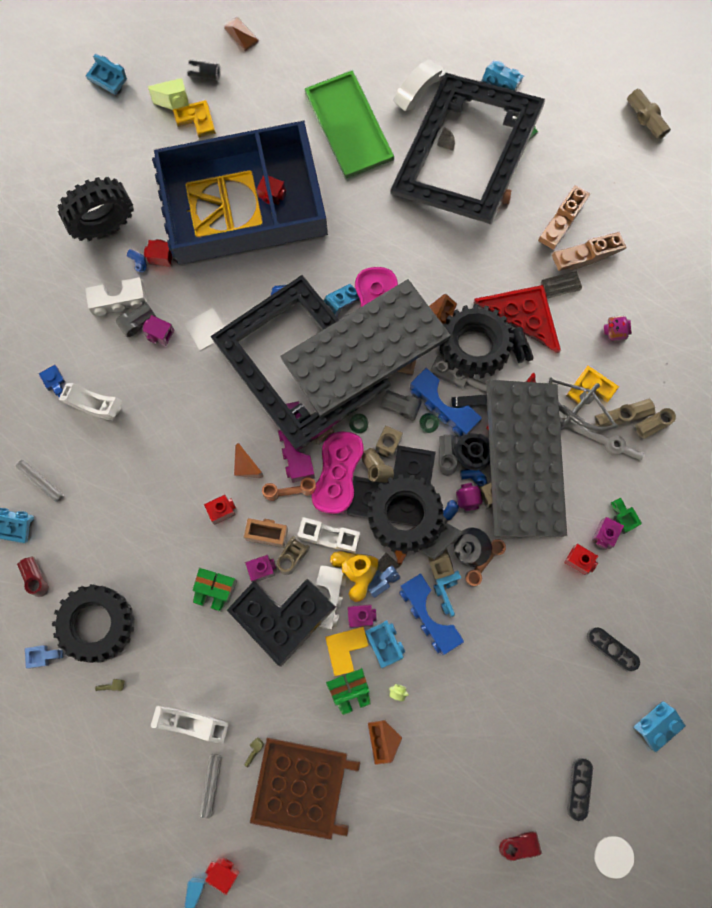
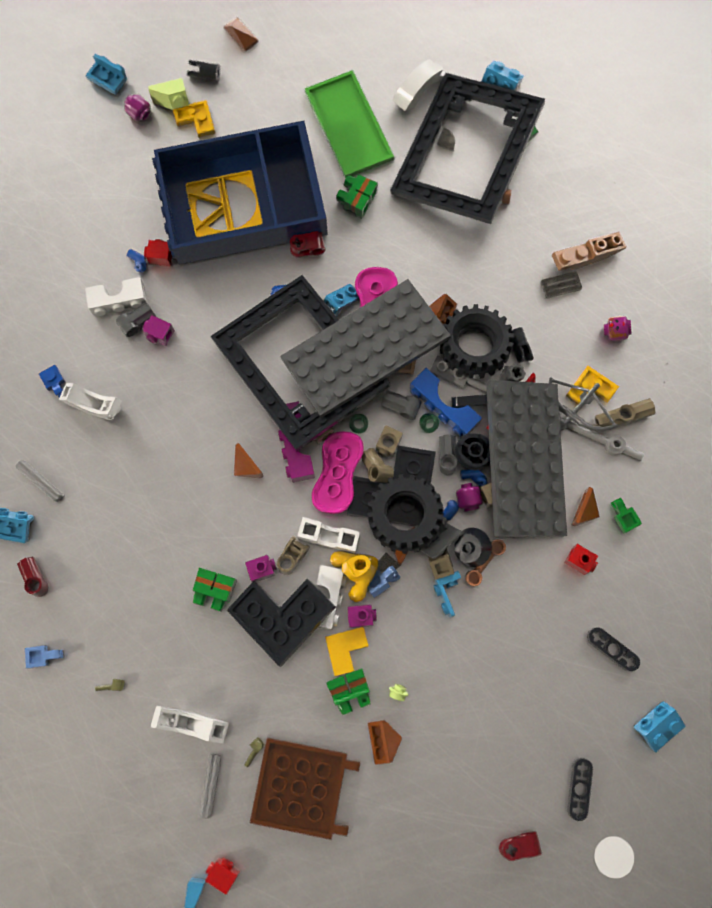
(109, 217): black tyre -> none
(114, 640): black tyre -> none
(137, 107): none -> magenta head
(203, 327): white sticker -> none
(220, 509): red brick -> none
(266, 532): medium nougat brick -> none
(277, 189): red brick -> none
(306, 487): nougat bar -> none
(308, 243): none -> dark red piece
(359, 196): none -> green hips
(384, 644): dark azure bracket -> none
(444, 636): blue arch -> none
(512, 373): none -> dark grey piece
(528, 310): red tile -> none
(564, 217): medium nougat slope -> none
(587, 508): none -> dark orange slope
(607, 533): magenta brick -> none
(648, 114): dark tan piece -> none
(655, 423): dark tan piece -> none

